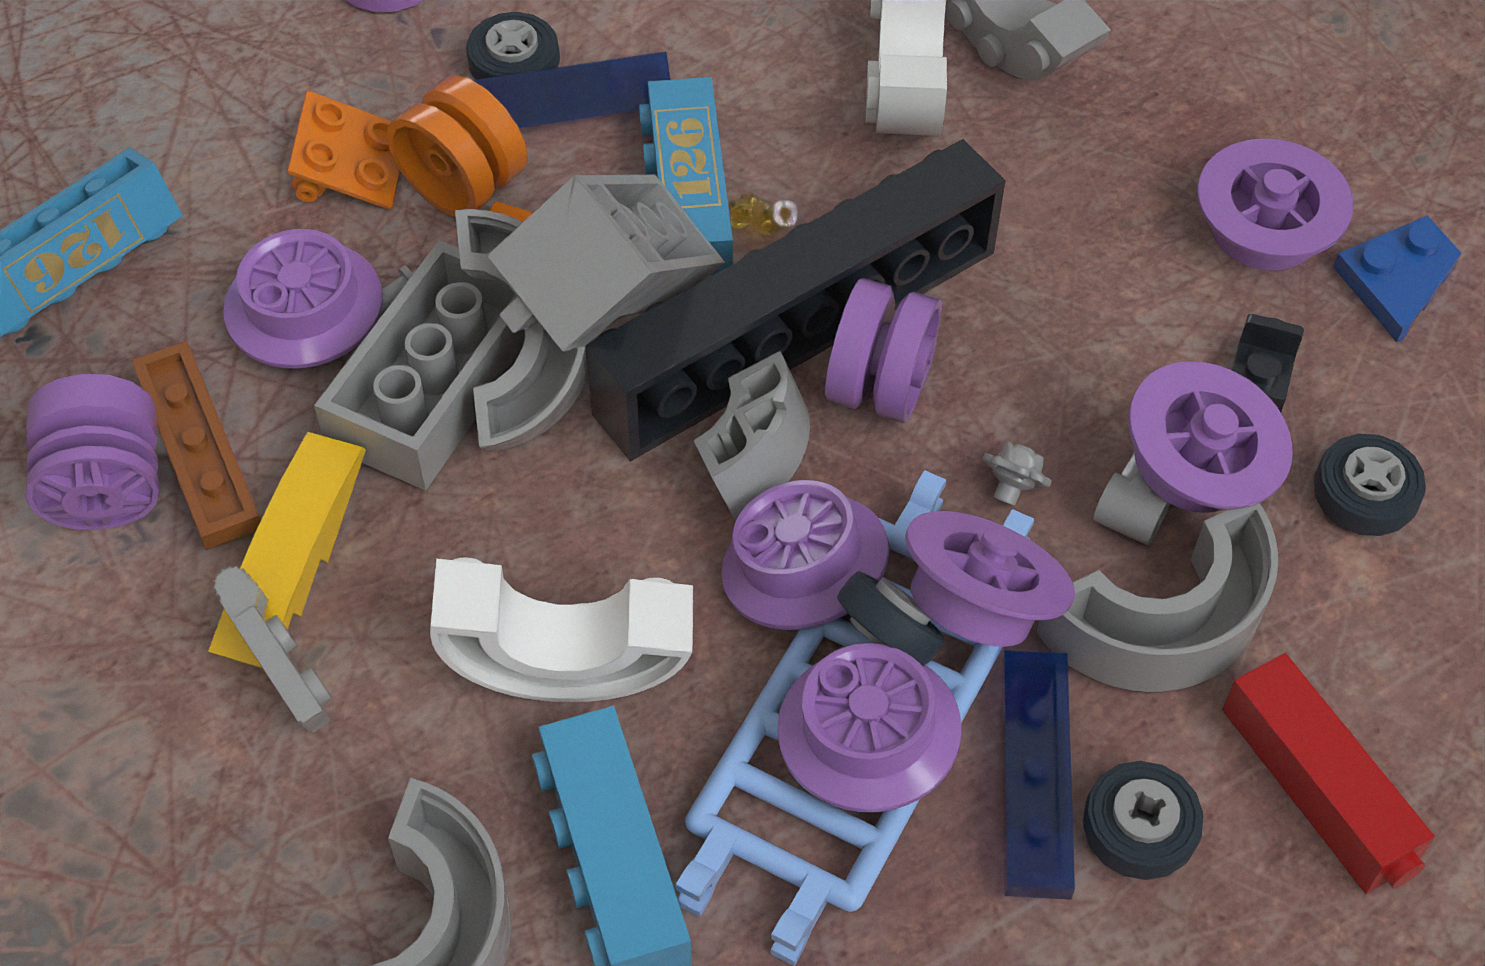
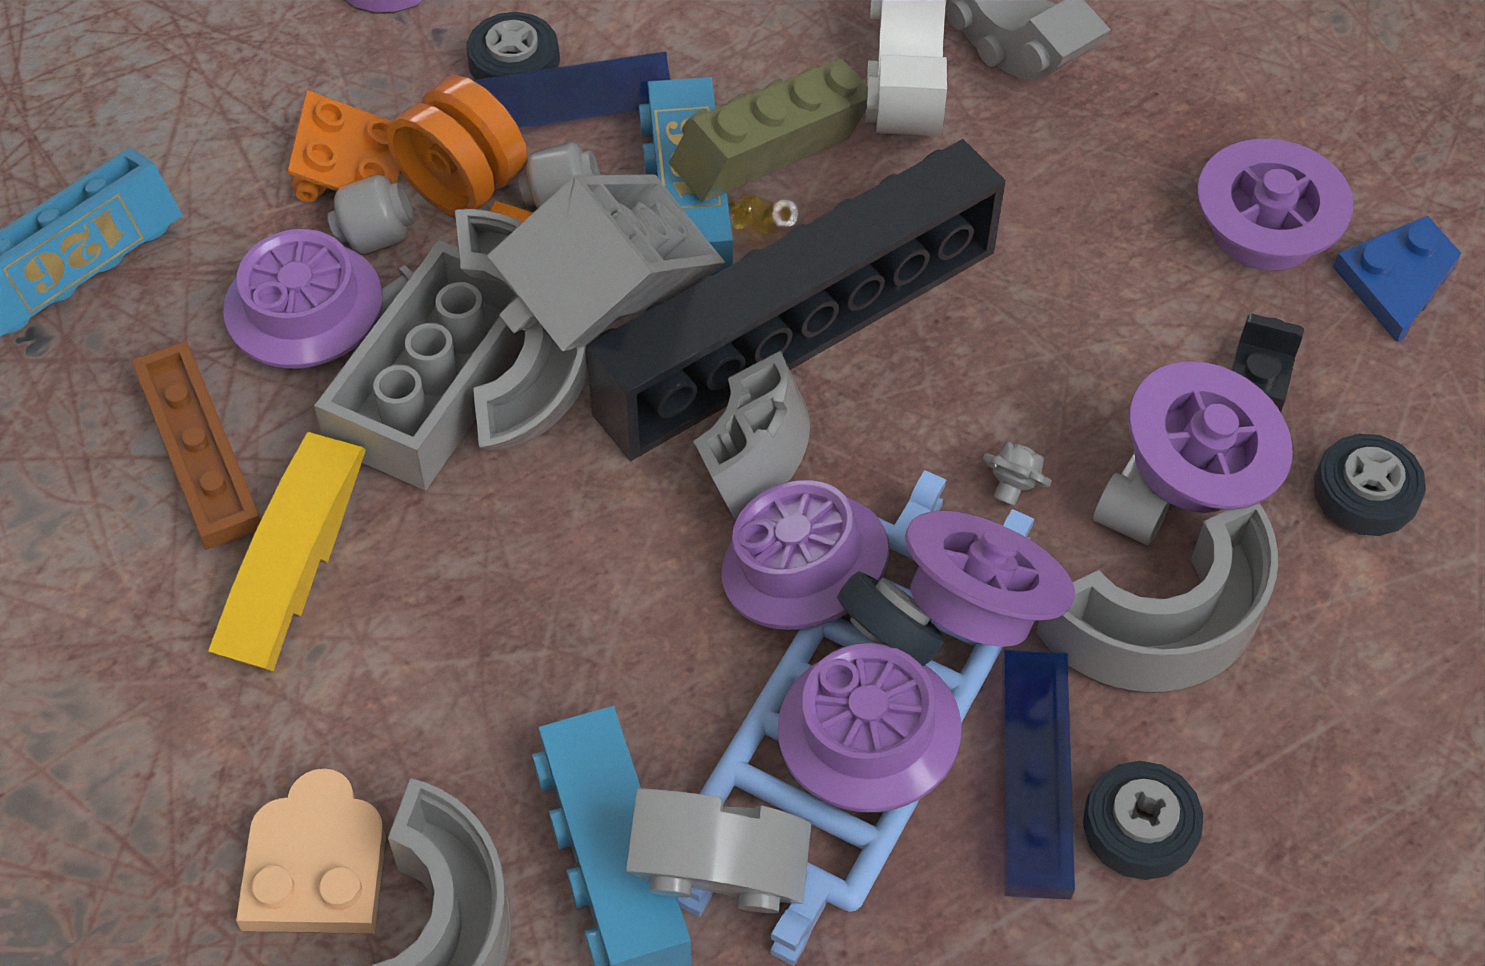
(91, 452): medium lavender wheel -> none
(270, 644): light grey hinge -> none
(313, 861): none -> light nougat plate
(371, 214): none -> light grey head
(551, 168): none -> light grey head
(555, 649): white brick -> none
(732, 851): none -> light grey brick
(769, 129): none -> olive brick
(883, 350): medium lavender wheel -> none
(1328, 775): red brick -> none

